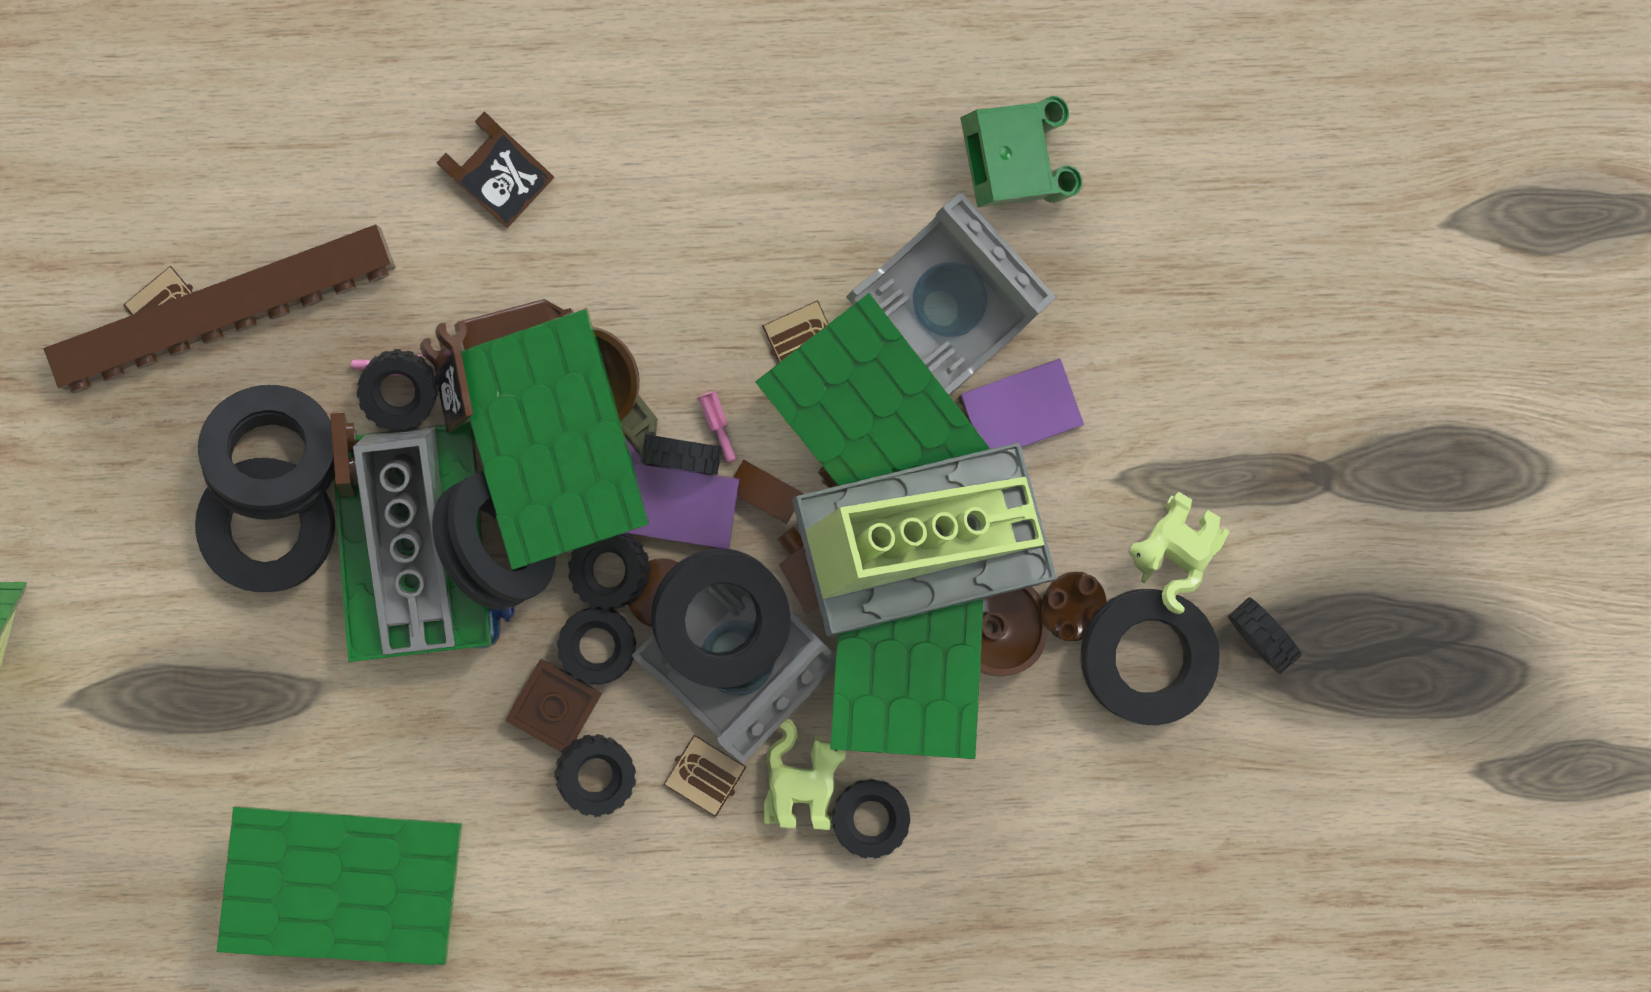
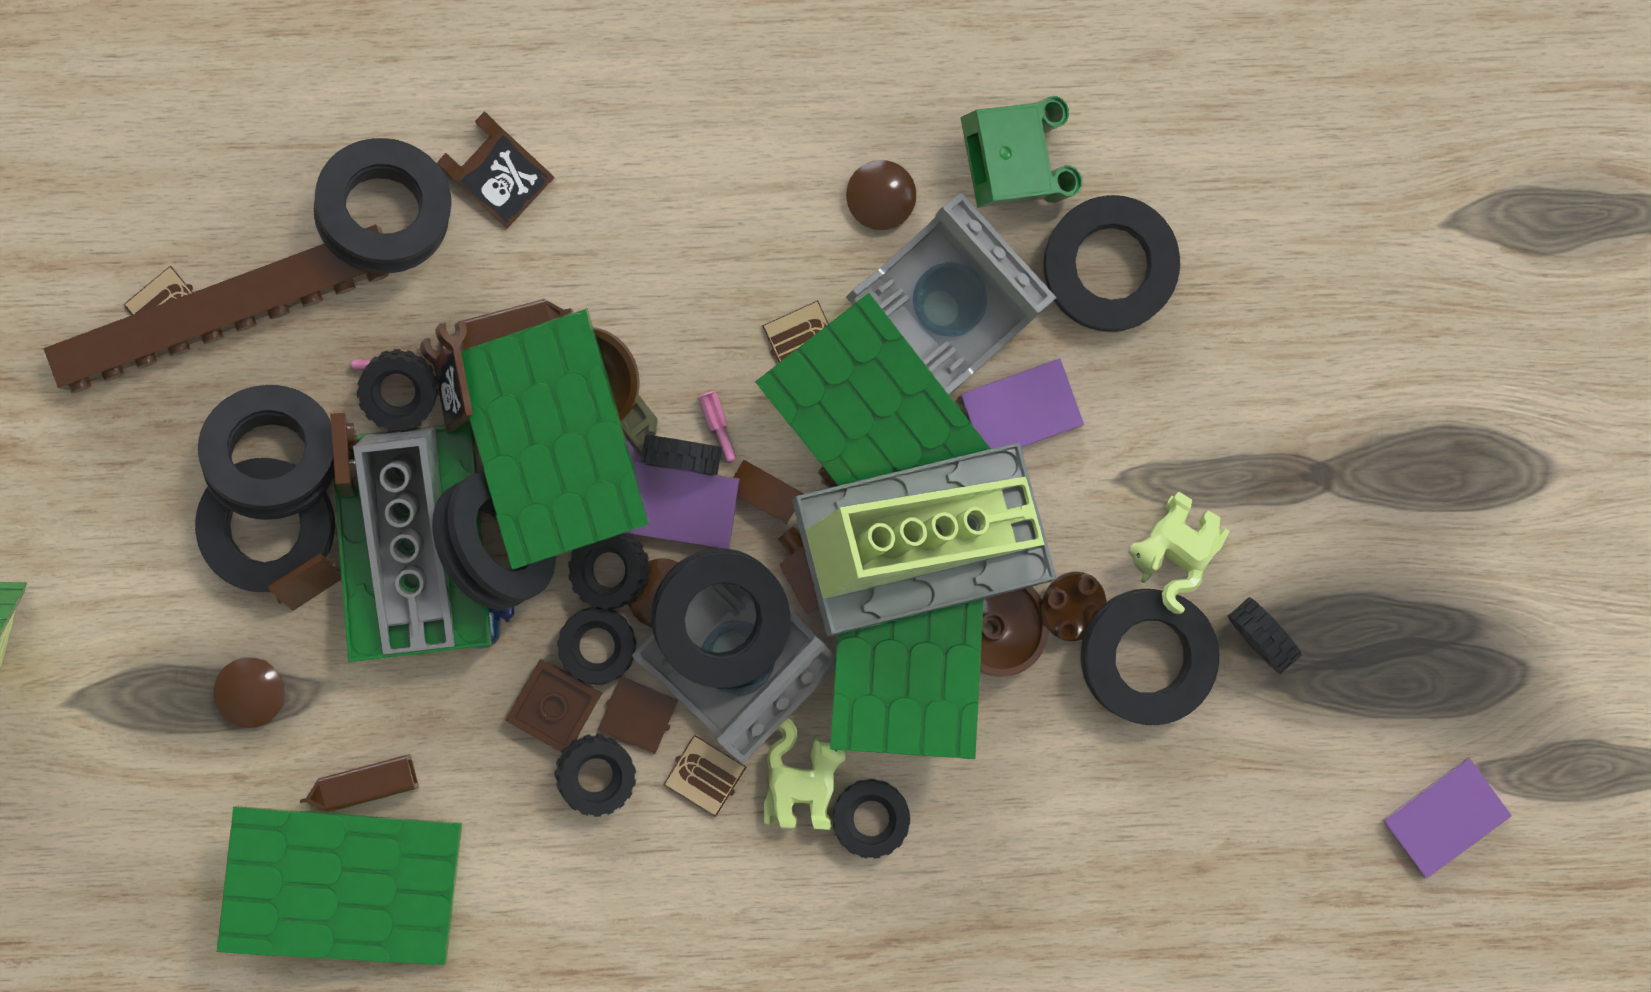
(249, 692): none -> reddish brown dish
(306, 581): none -> reddish brown piece
(363, 784): none -> reddish brown piece
(383, 160): none -> black tyre
(638, 715): none -> reddish brown piece
(881, 195): none -> reddish brown dish
(1125, 215): none -> black tyre
(1447, 818): none -> medium lavender tile

